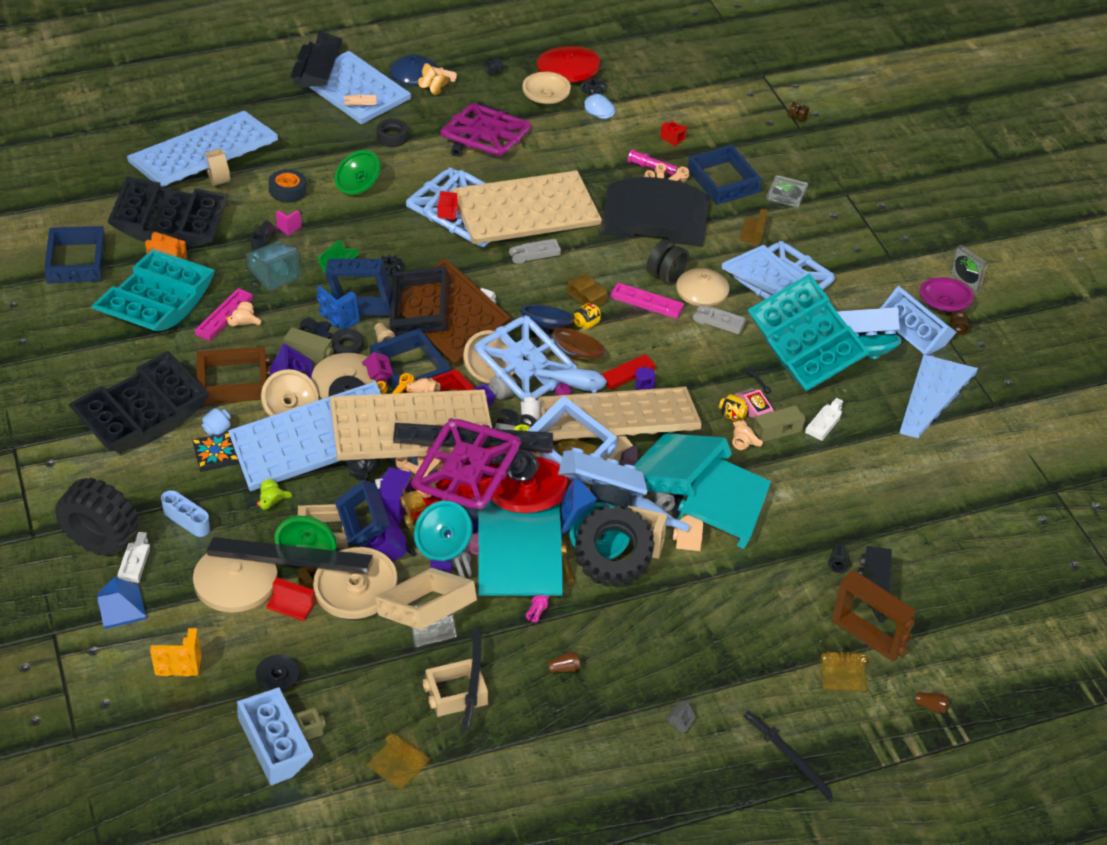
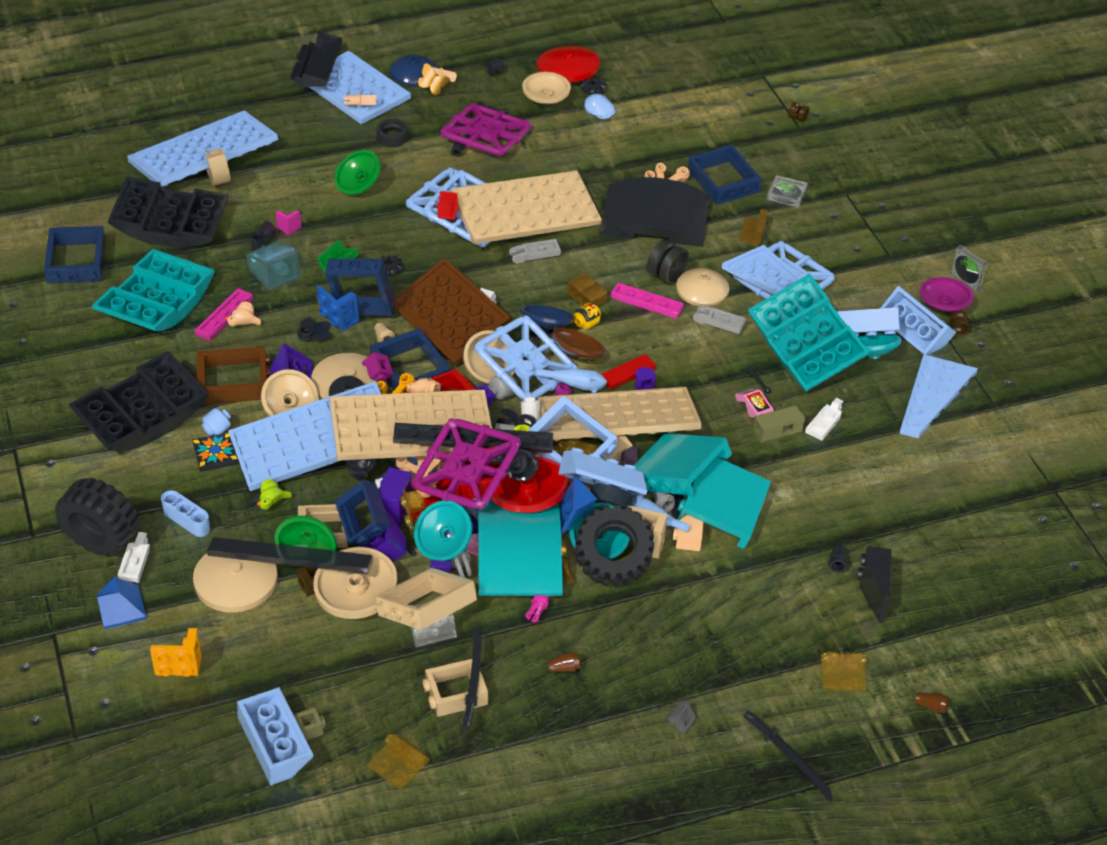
(167, 245): orange brick -> none
(277, 666): black dish -> none
(287, 185): black wheel -> none
(291, 599): red panel -> none
(309, 344): olive brick -> none
(347, 334): black tyre -> none
(419, 277): black window -> none
(645, 160): dark pink pin -> none
(673, 133): red brick -> none
(733, 407): yellow head -> none
(744, 436): light nougat animal -> none
(859, 586): reddish brown window -> none

